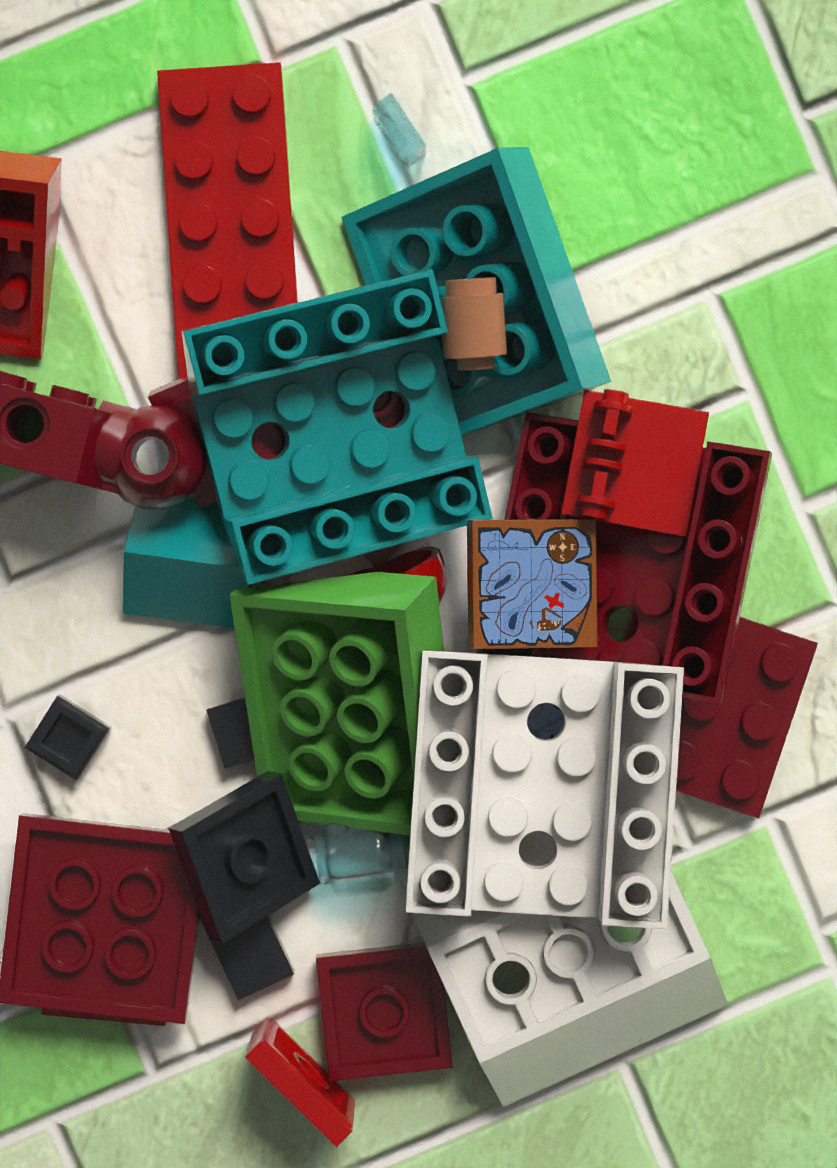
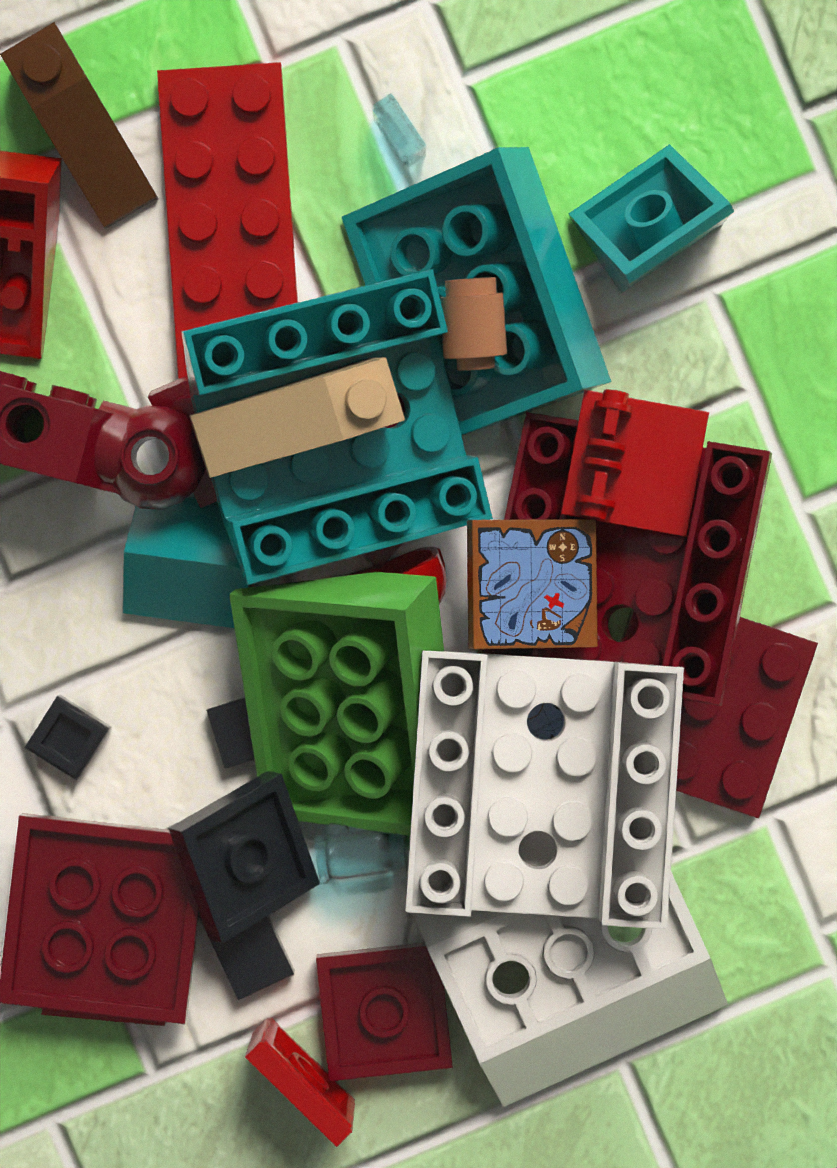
(79, 125): none -> reddish brown slope
(298, 416): none -> tan slope
(650, 217): none -> teal slope

